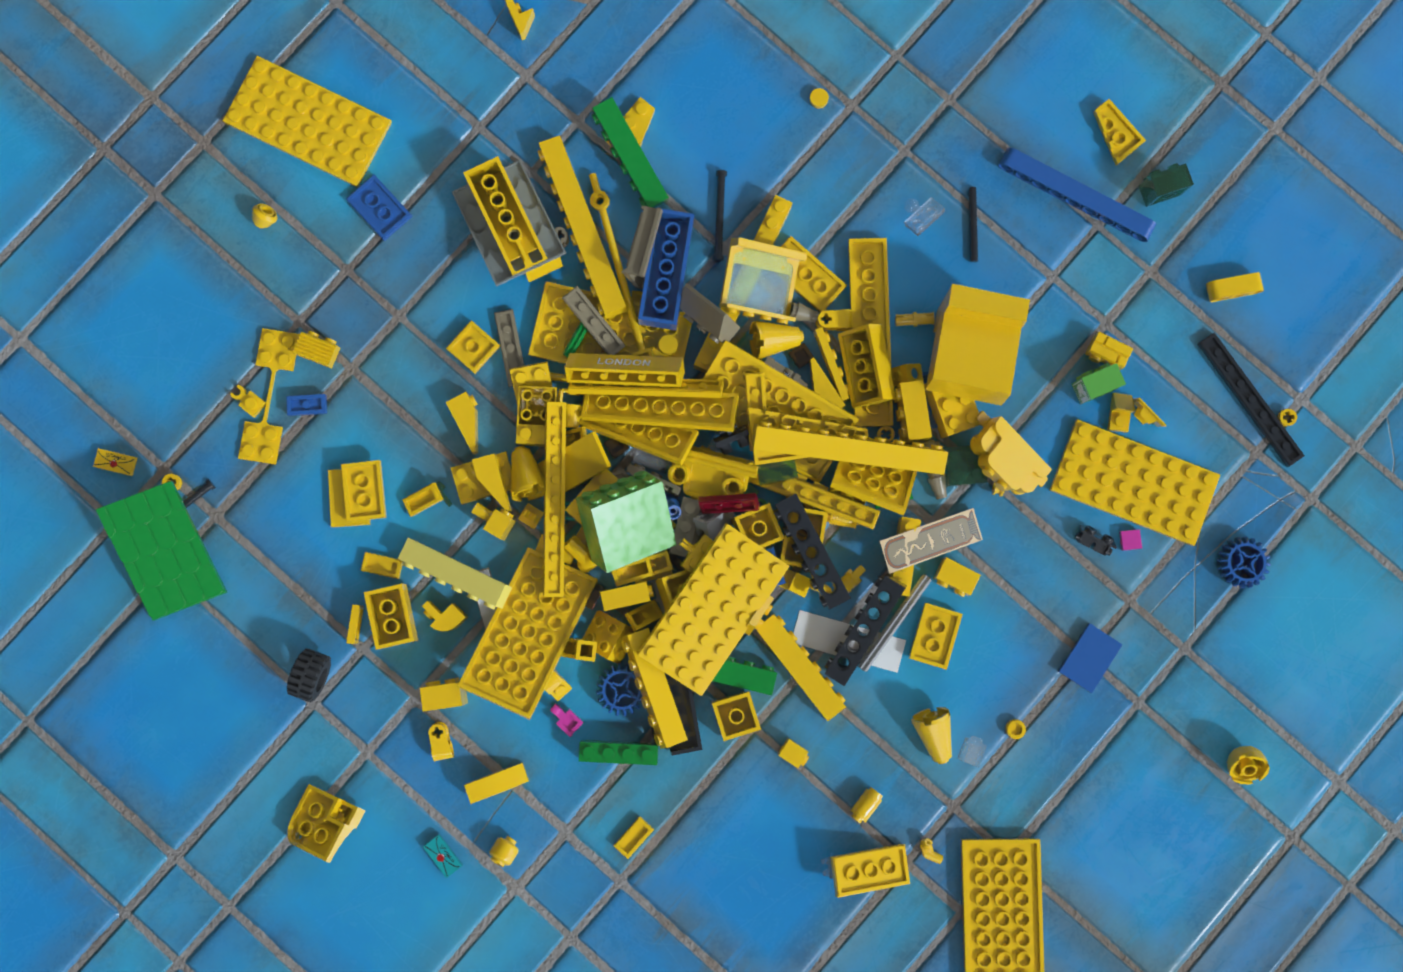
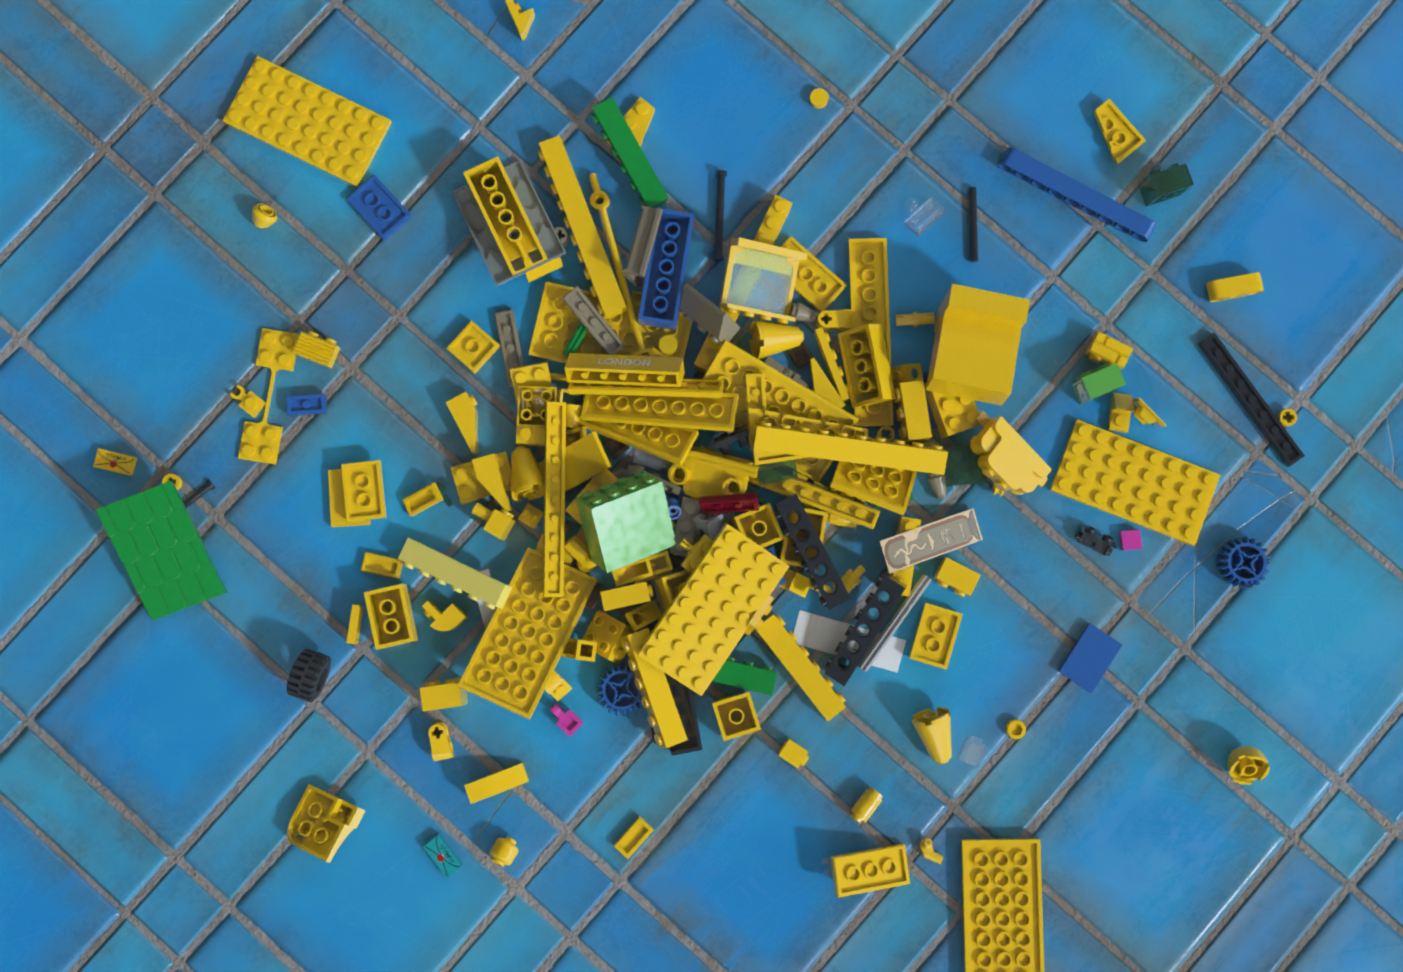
(618, 752): green brick -> none

